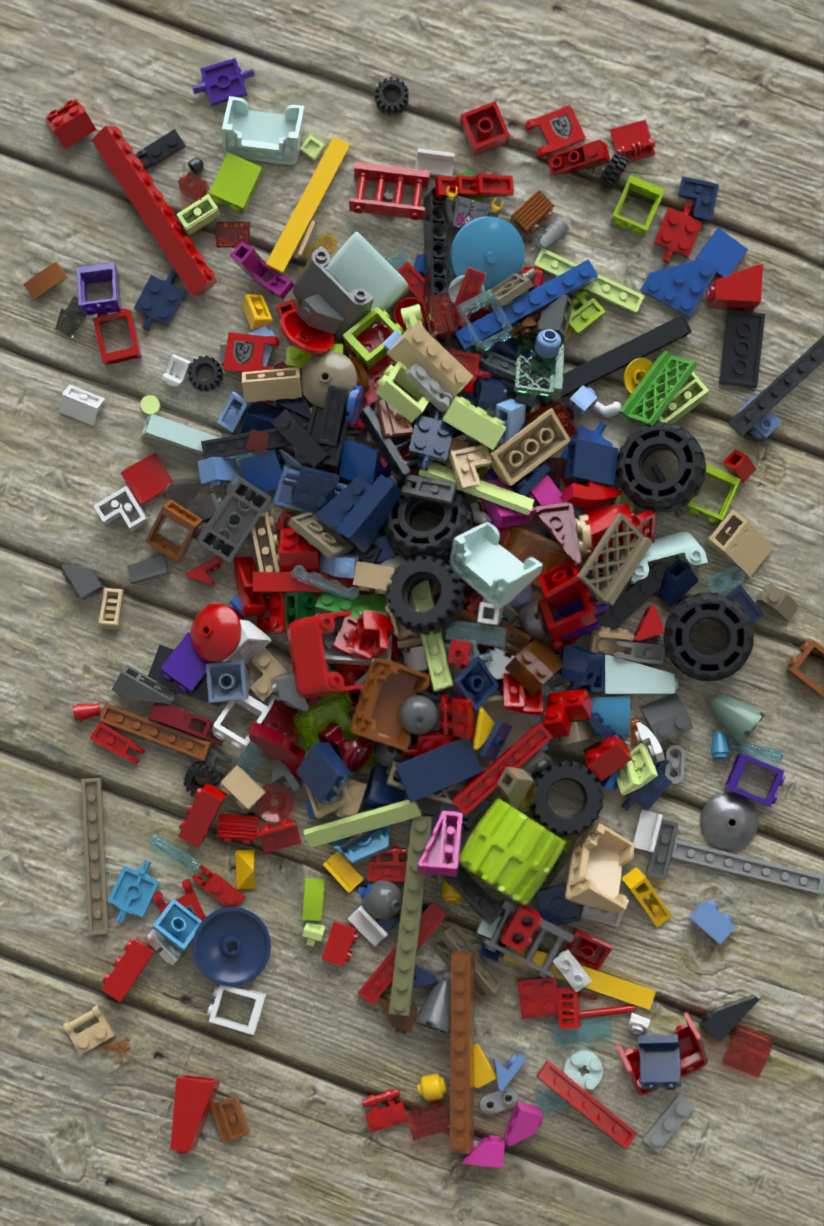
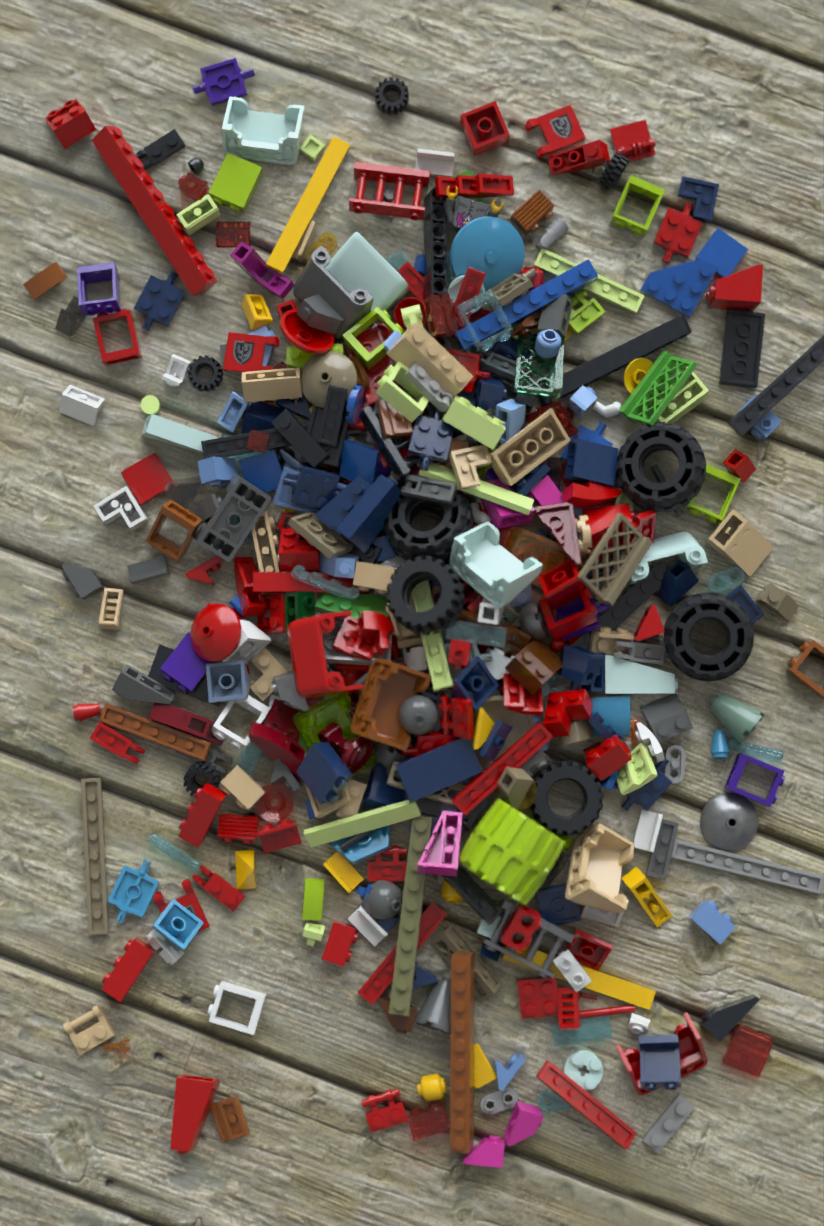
(231, 946): dark blue dish -> none

